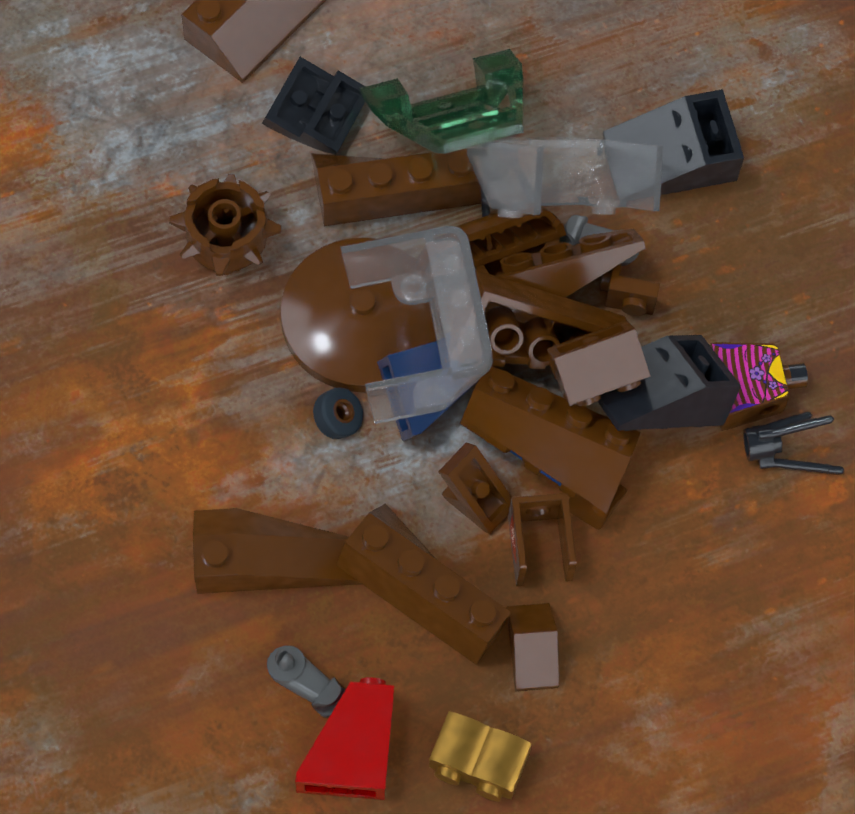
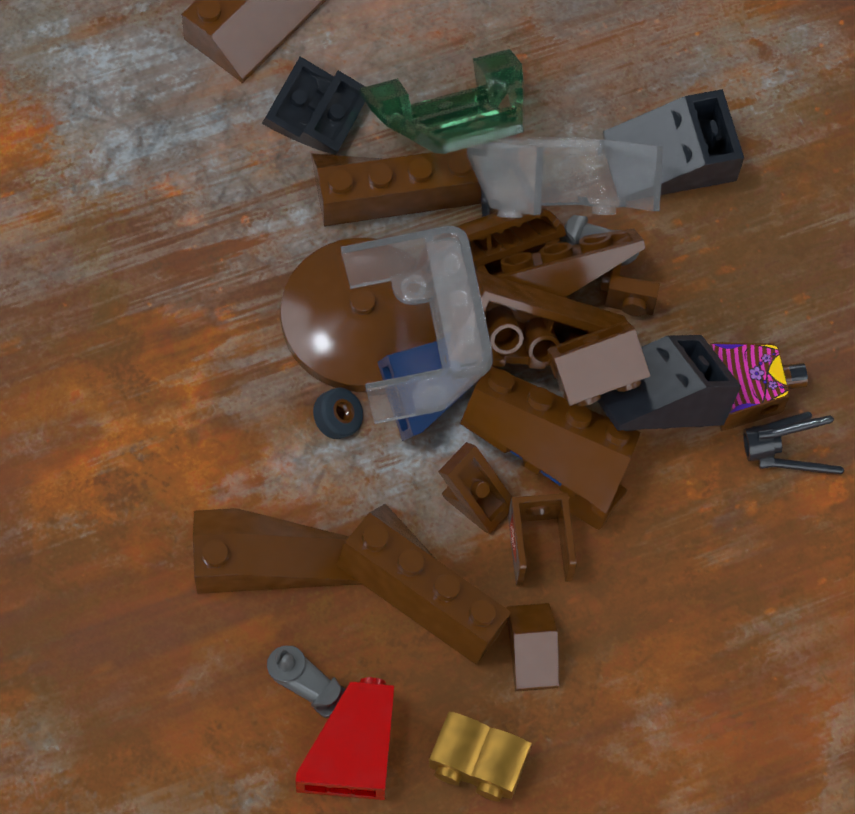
(225, 225): reddish brown brick -> none

